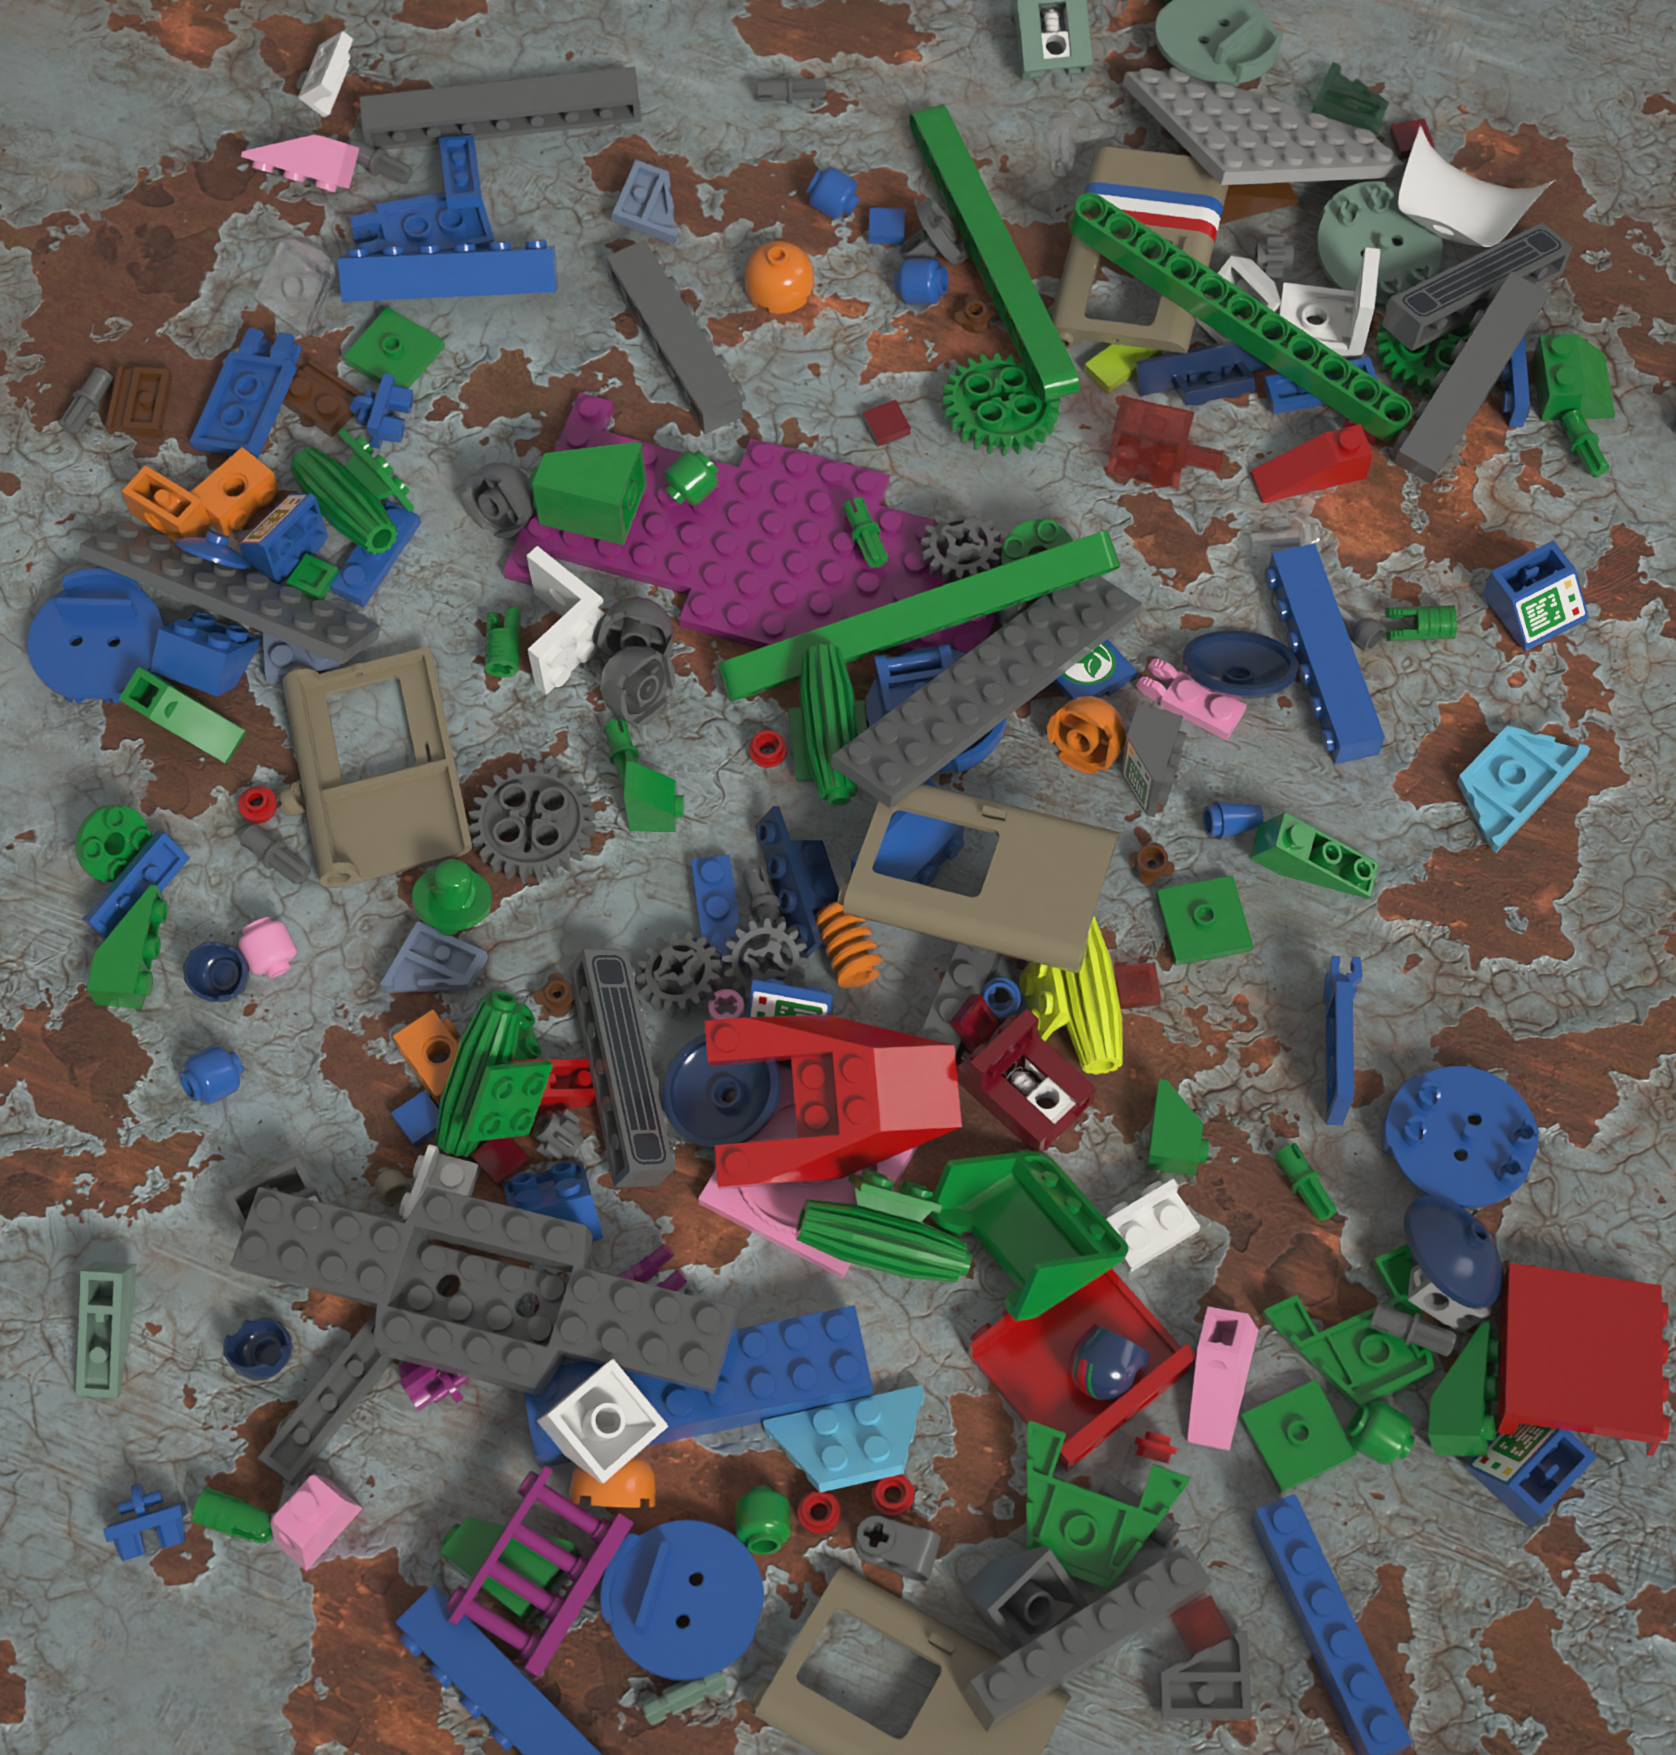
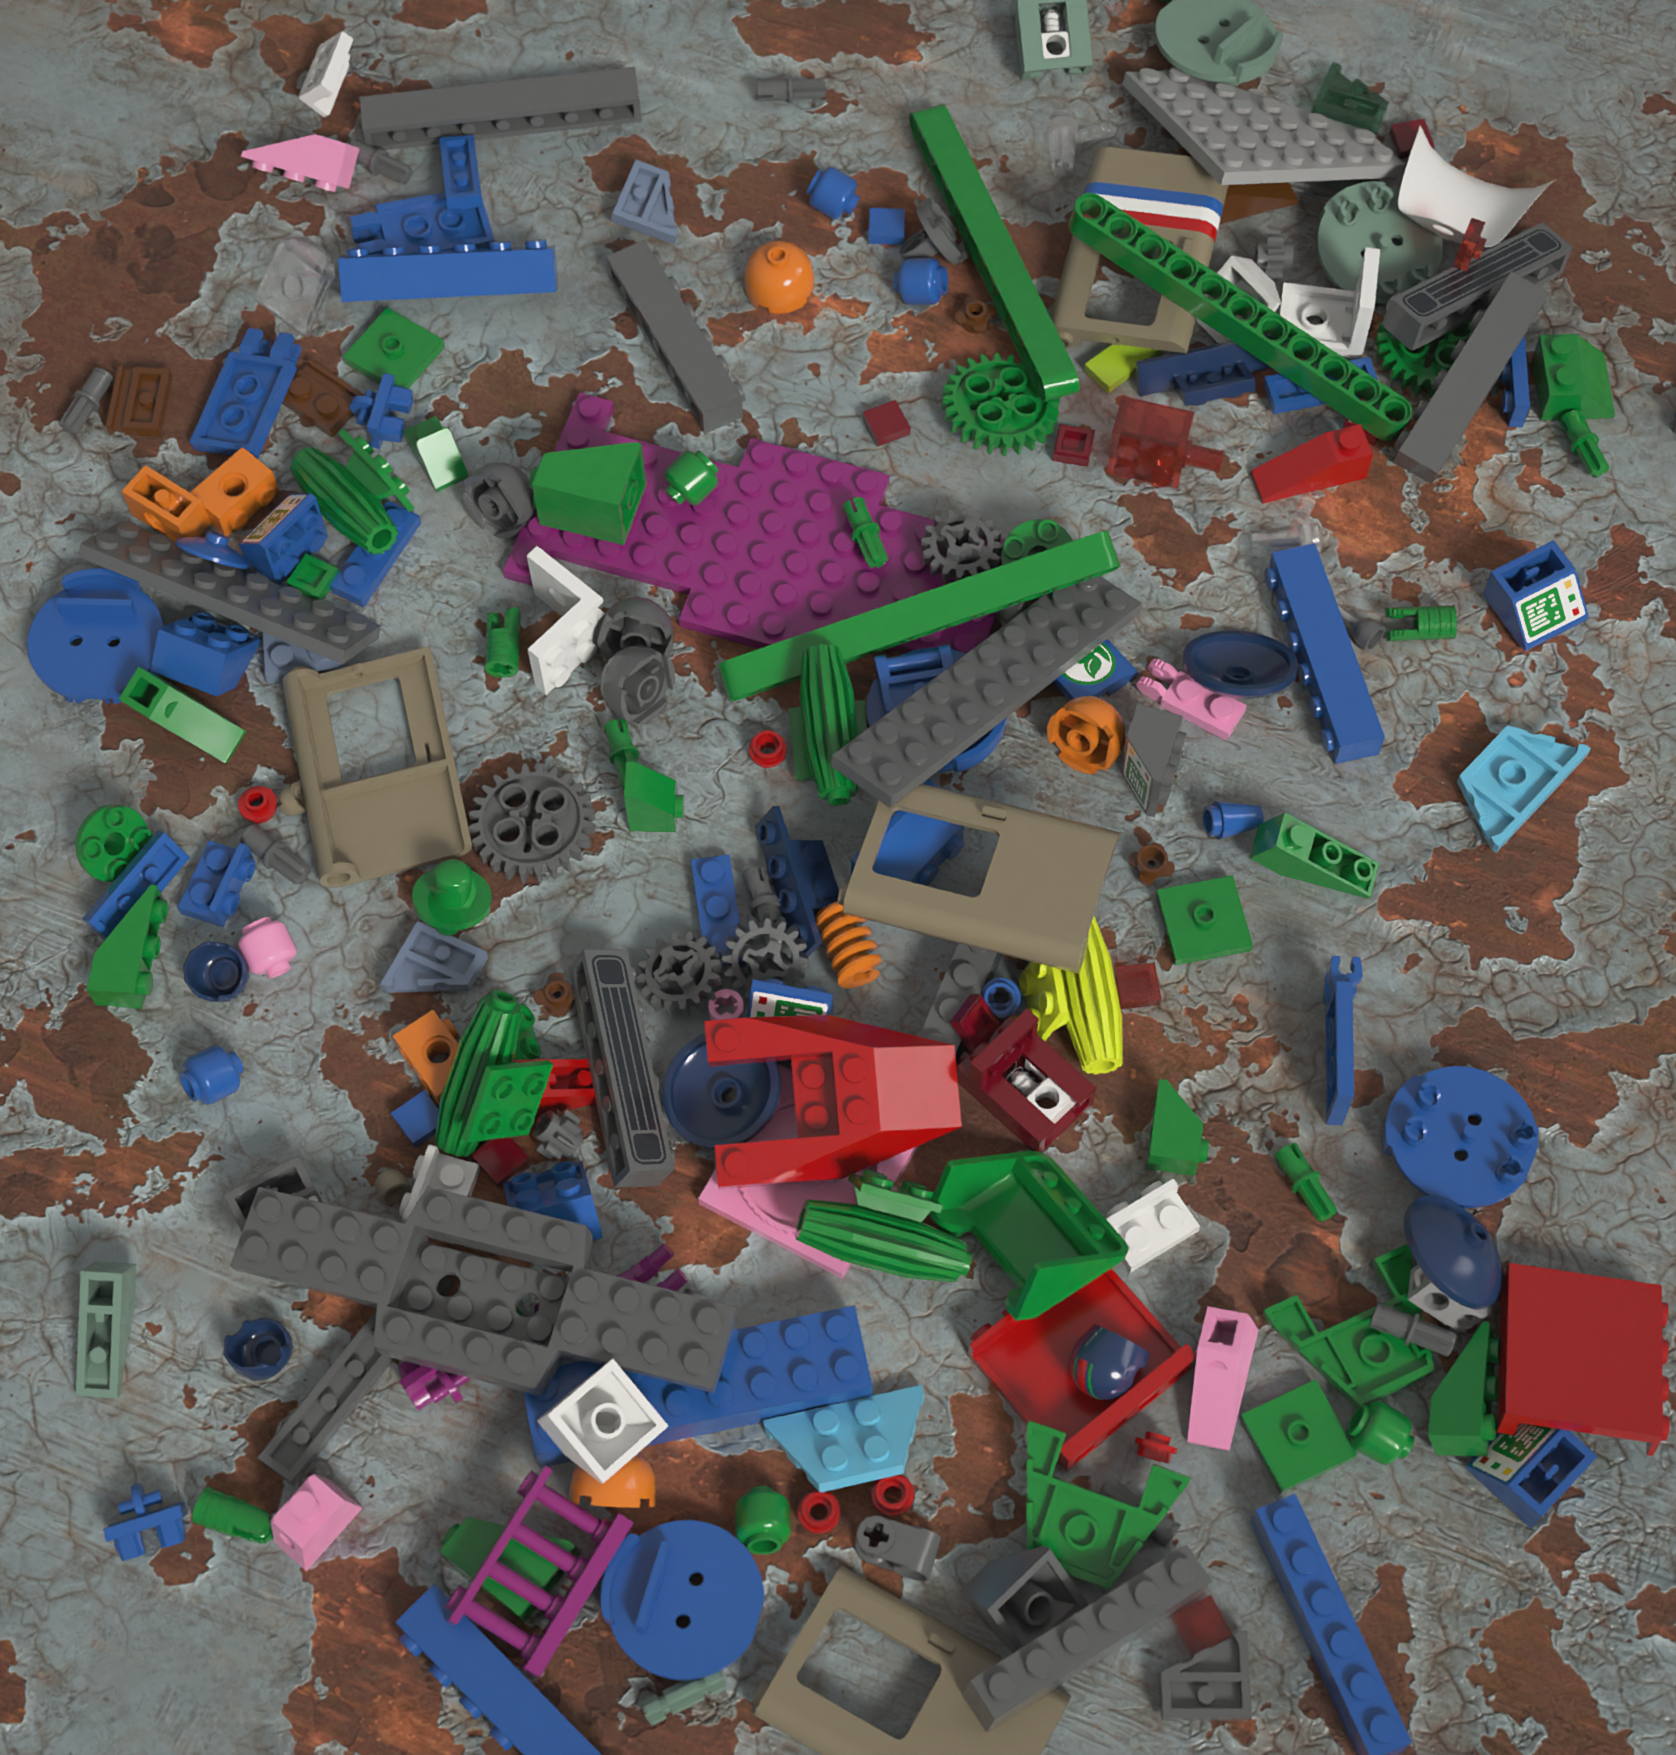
(217, 883): none -> blue bracket
(436, 453): none -> slope
(1073, 445): none -> dark red tile
(1471, 245): none -> clear red plate

